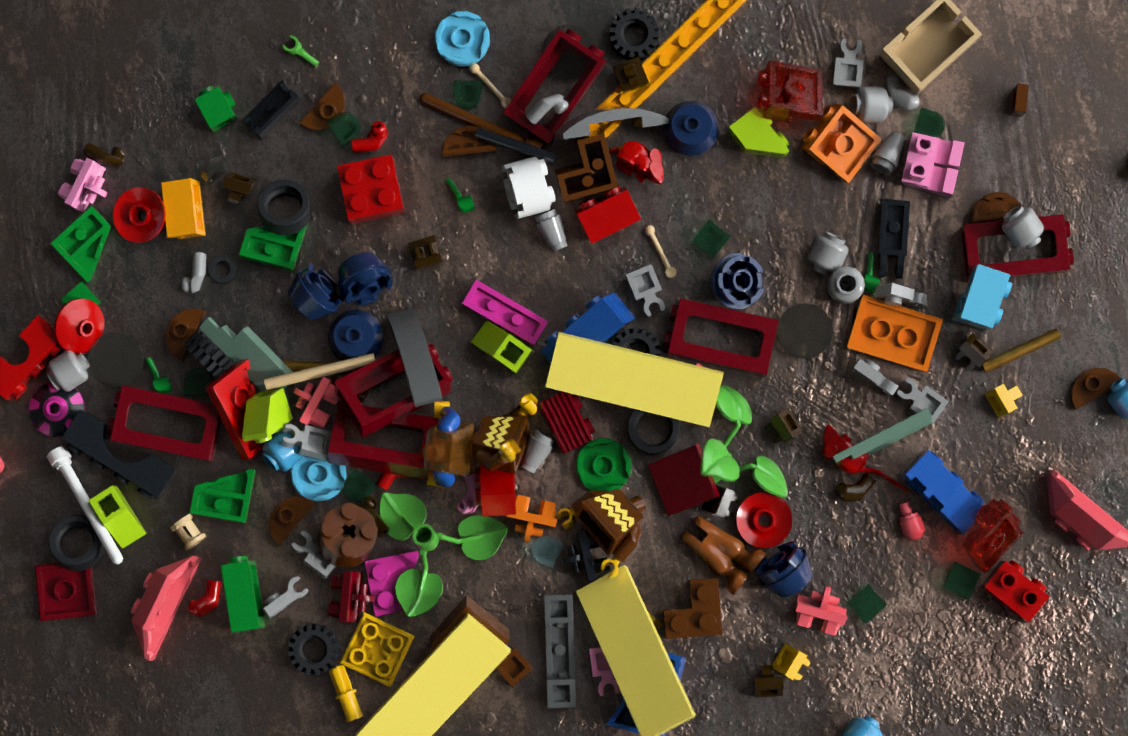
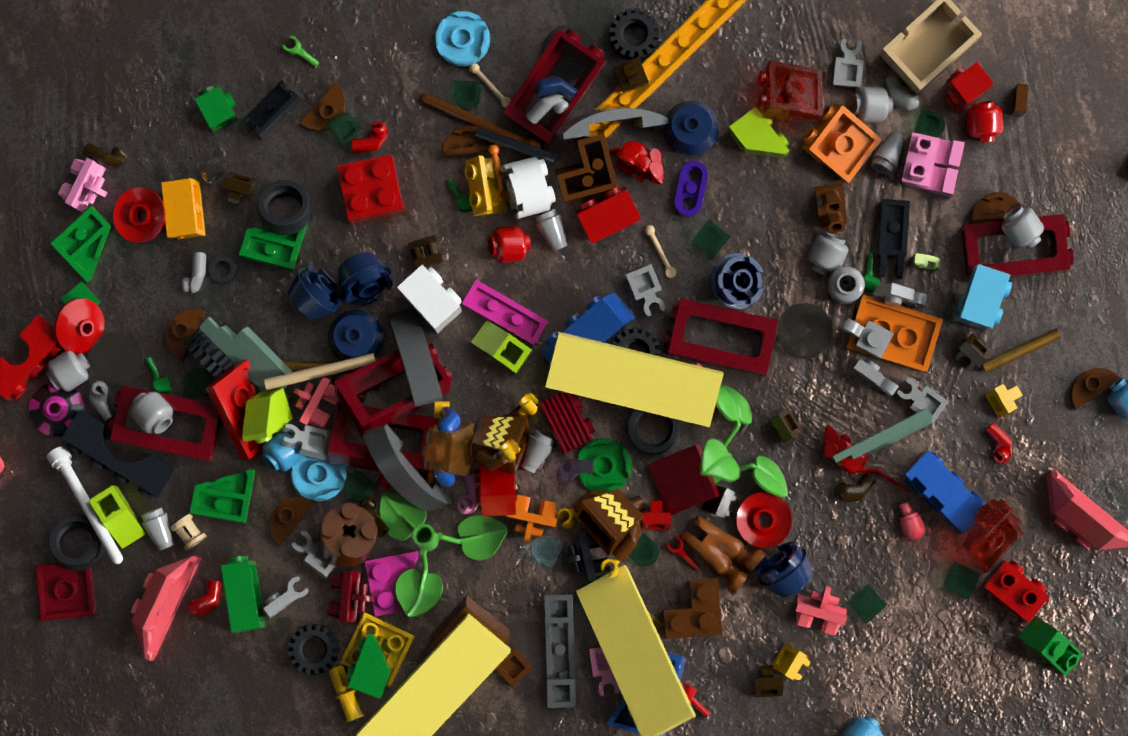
(98, 400): none -> light grey arm
(152, 412): none -> light grey head
(158, 528): none -> light grey cone
(372, 668): none -> green slope
(402, 476): none -> dark grey slope
(430, 299): none -> white brick
(483, 186): none -> yellow bracket
(503, 195): none -> orange hinge
(508, 244): none -> red head
(553, 85): none -> dark blue arm
(572, 468): none -> clear purple arm
(645, 552): none -> clear green tile
(655, 518): none -> red tile
(683, 554): none -> red hand
(690, 692): none -> red hand
(691, 189): none -> dark purple plate
(831, 207): none -> reddish brown hips
(871, 337): none -> light grey plate
(925, 261): none -> yellowish green tile
(967, 86): none -> red brick
(984, 121): none -> red head
(1002, 443): none -> red arm
(1050, 645): none -> green slope

